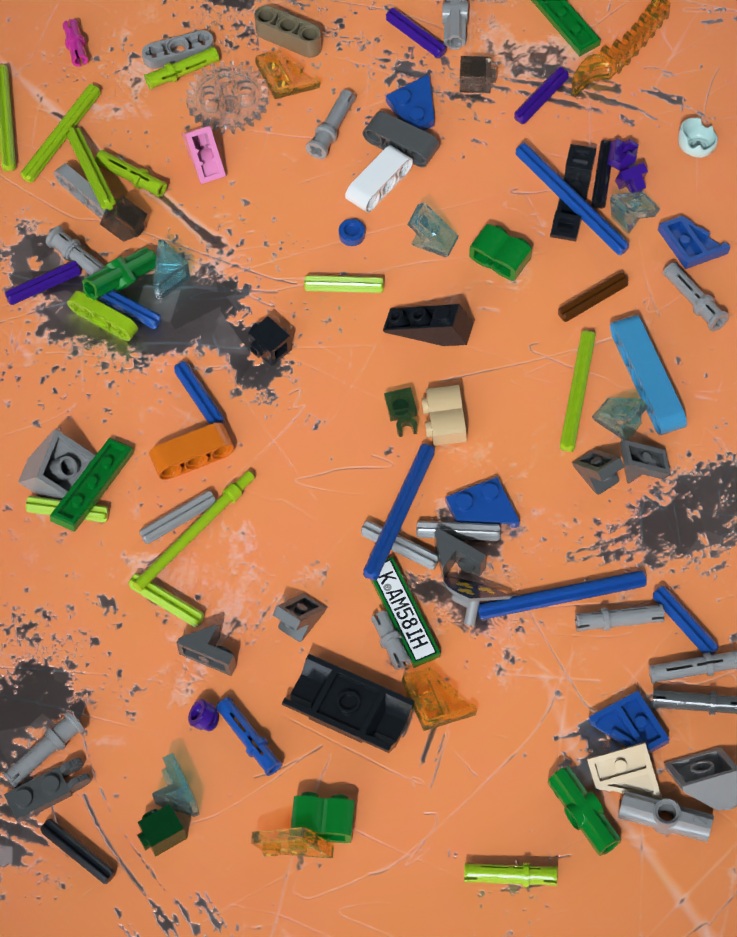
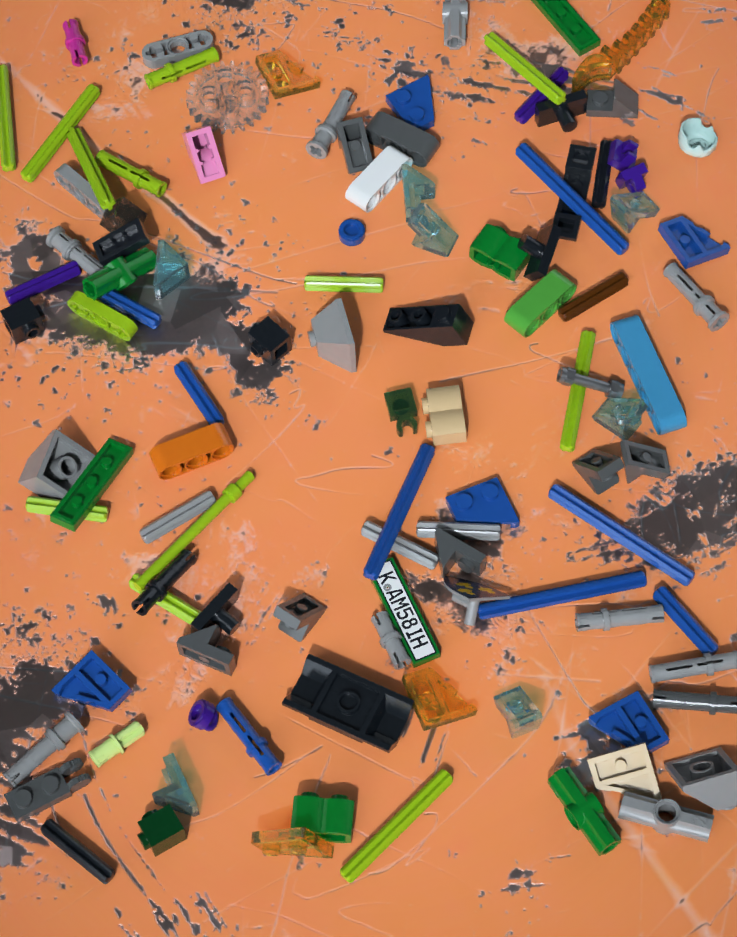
(23, 320): none -> black brick
(93, 684): none -> blue wing
(116, 743): none -> yellowish green axle
(121, 242): none -> black tile
(157, 589): none -> black pin
(218, 613): none -> black tile
(288, 31): dark tan beam -> none
(333, 336): none -> light grey slope
(354, 144): none -> dark grey slope
(396, 825): none -> lime axle
(415, 188): none -> clear light blue slope
(416, 33): dark purple axle -> none
(476, 74): clear smoke brick -> none
(510, 874): lime pin -> none
(519, 711): none -> clear light blue slope
(525, 68): none -> lime axle
(540, 251): none -> black tile
(540, 303): none -> bright green beam
(549, 112): none -> black tile
(568, 376): none -> flat silver bar
(614, 103): none -> dark grey slope
(621, 534): none -> axle

